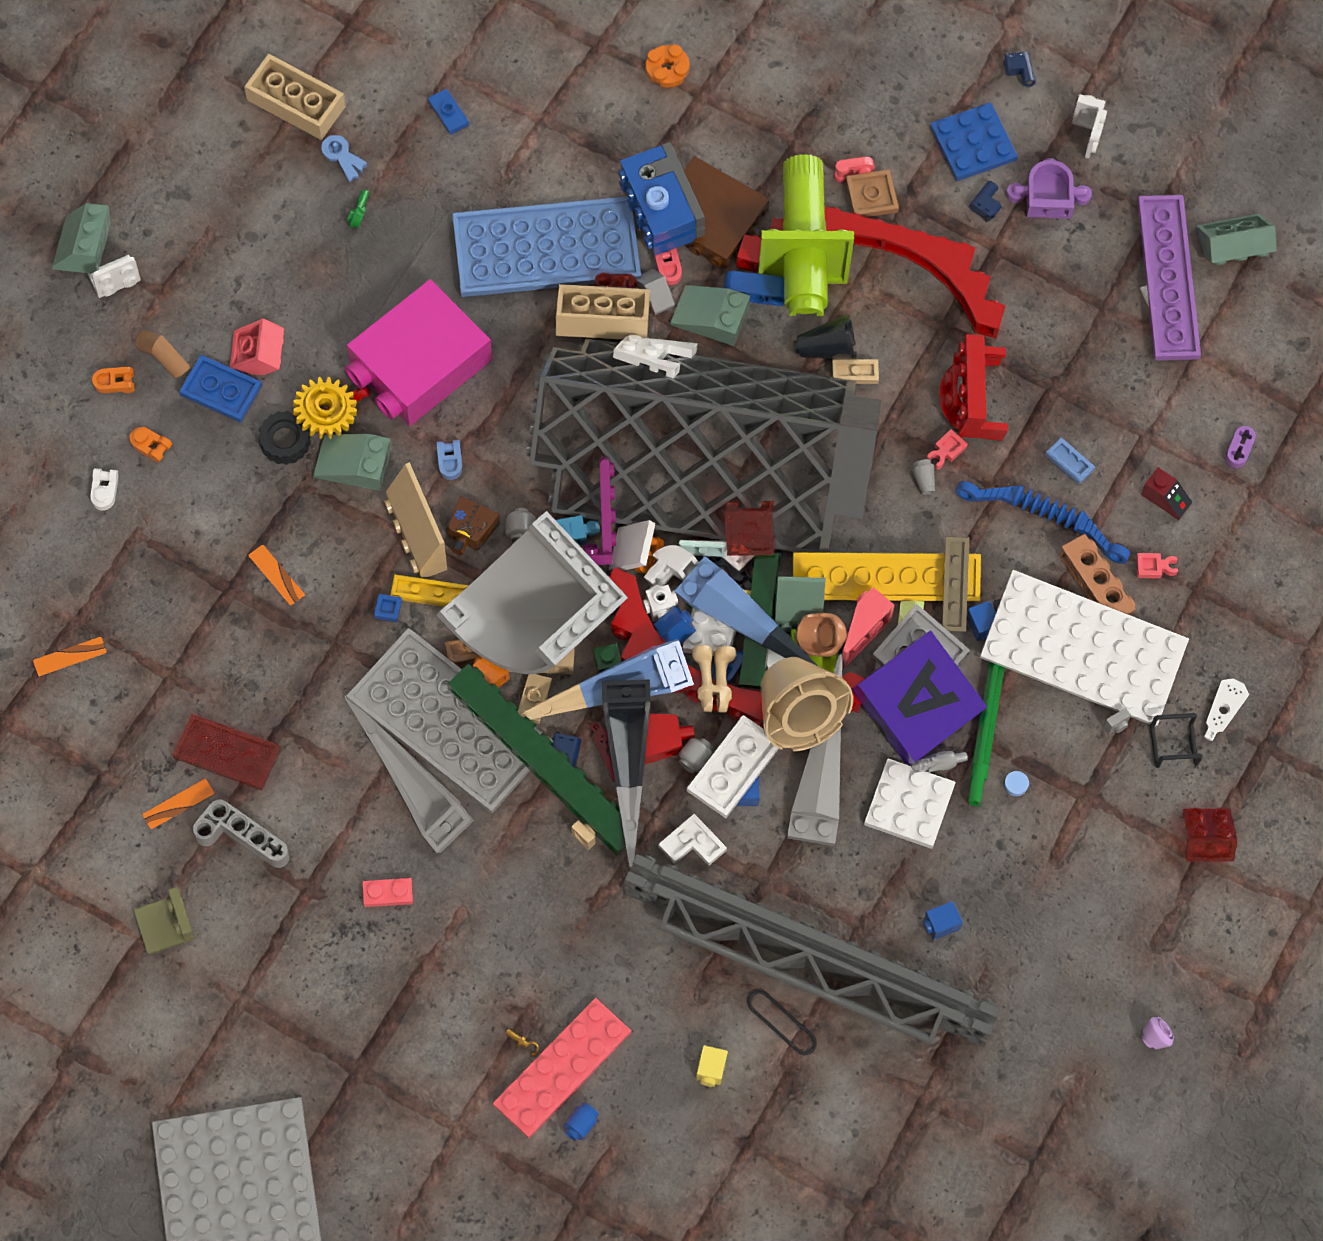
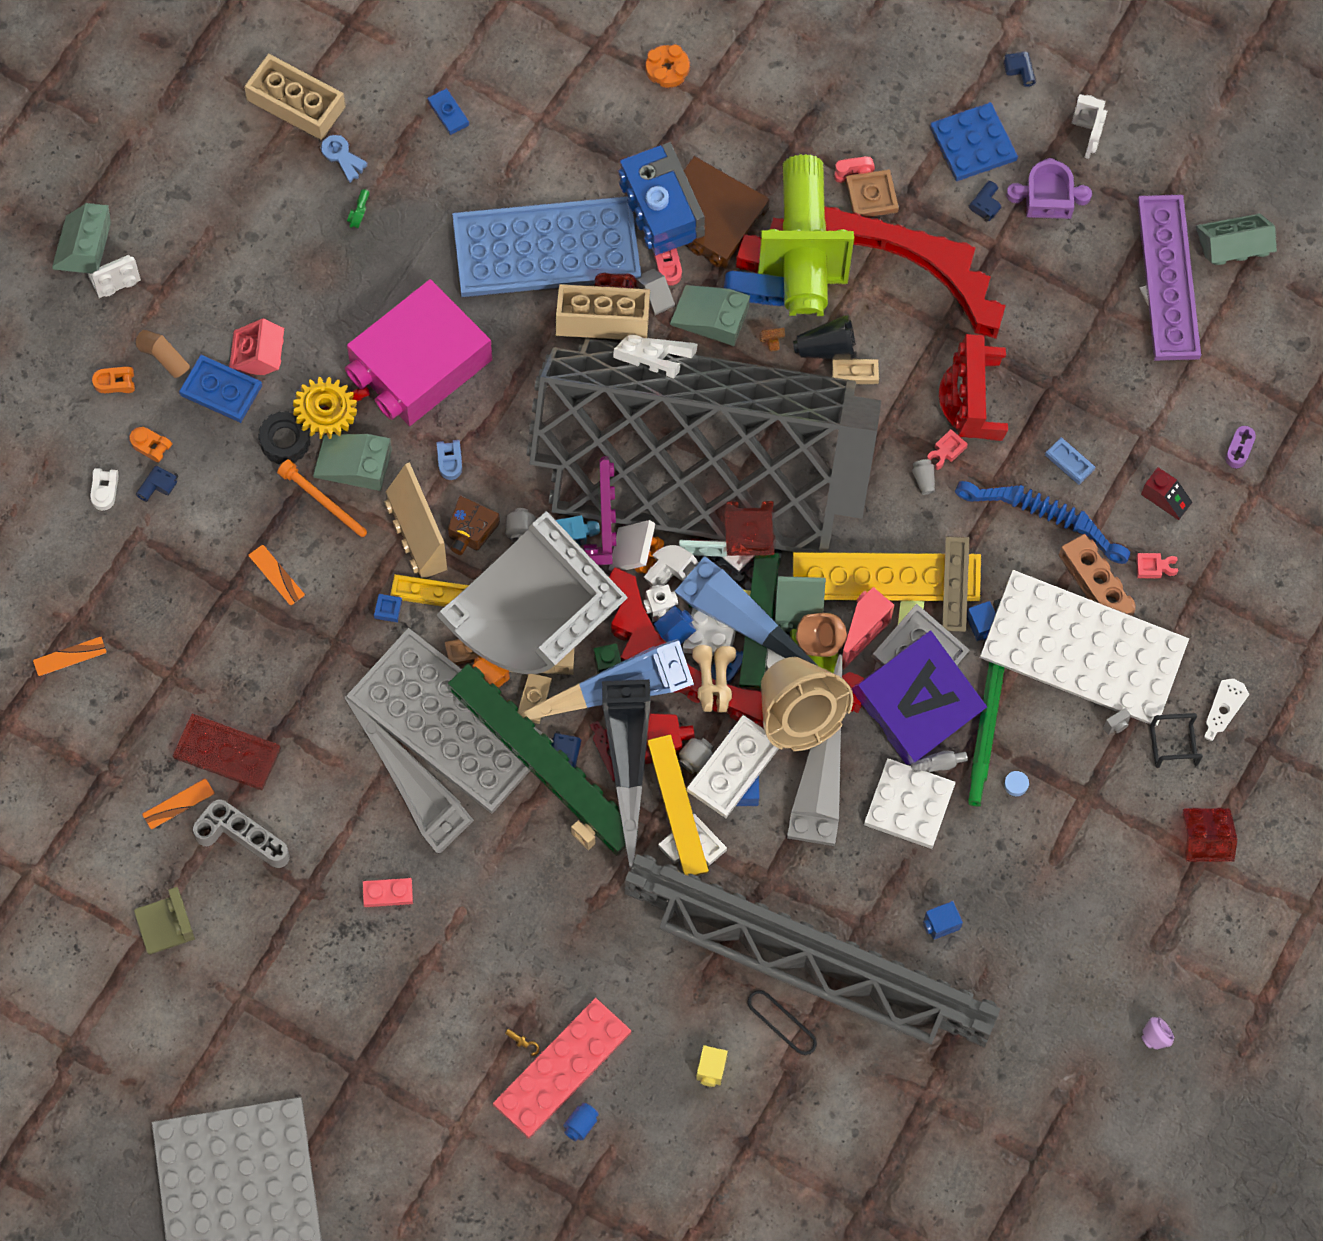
(157, 480): none -> dark blue piece
(289, 471): none -> orange piece
(677, 806): none -> yellow tile
(773, 337): none -> clear orange tile

